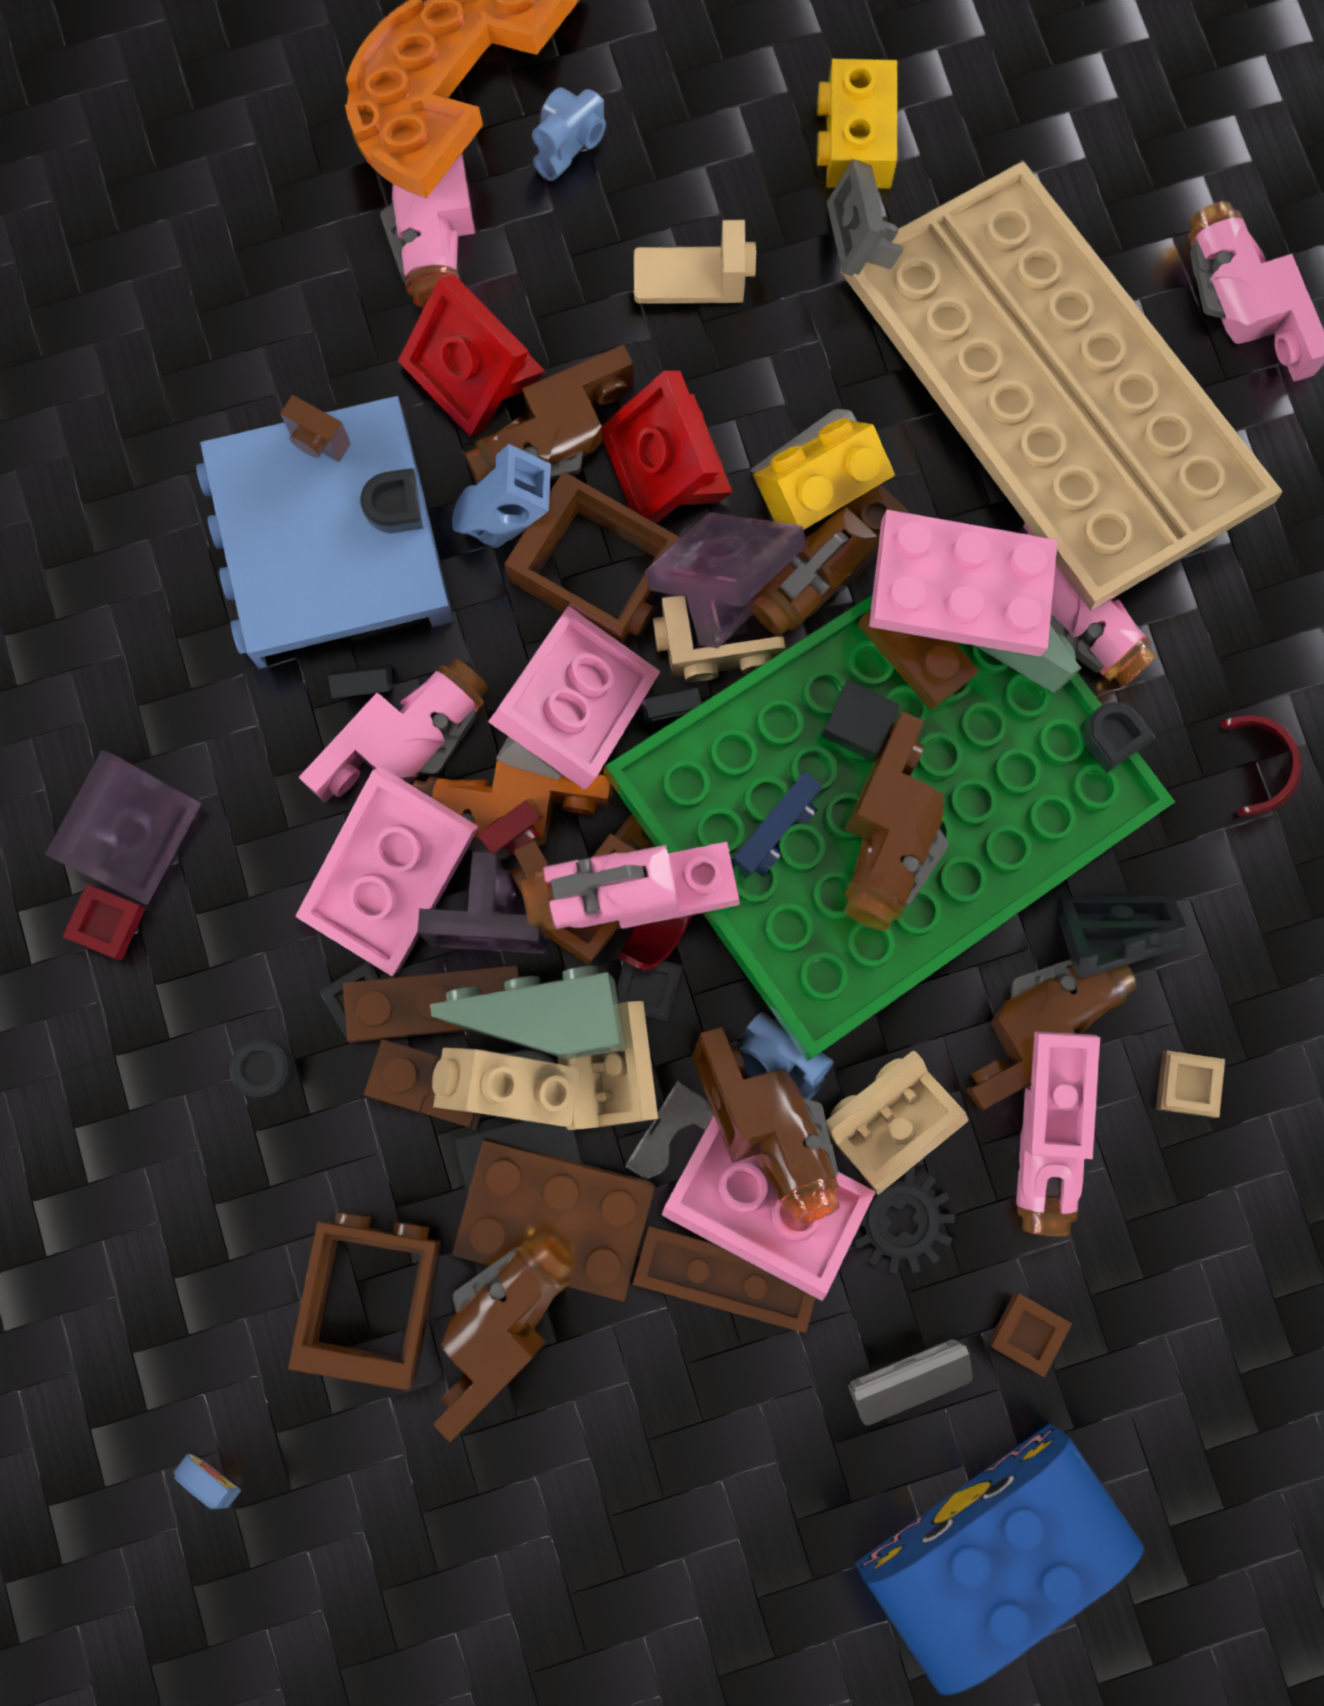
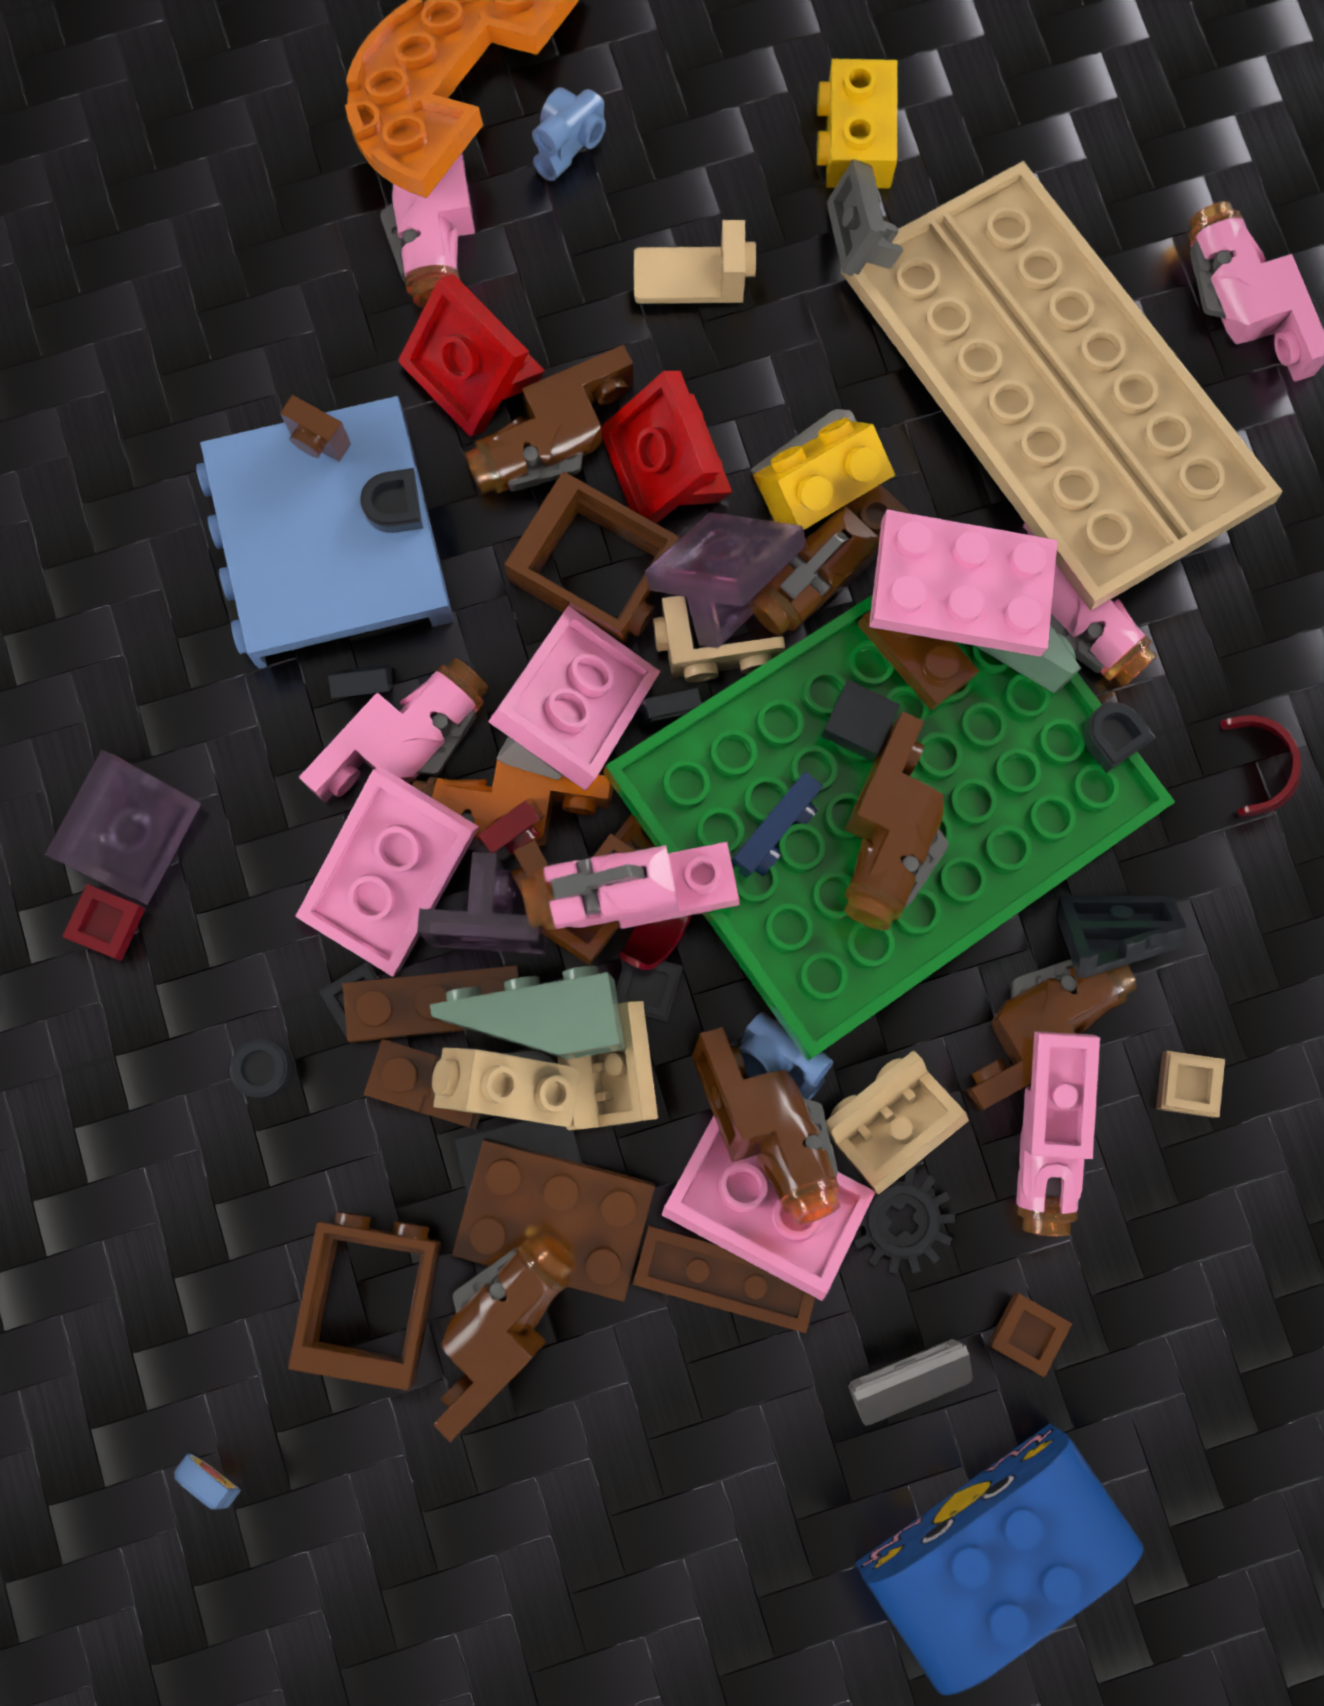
(505, 499): medium blue leg -> none
(681, 1110): clear piece -> none

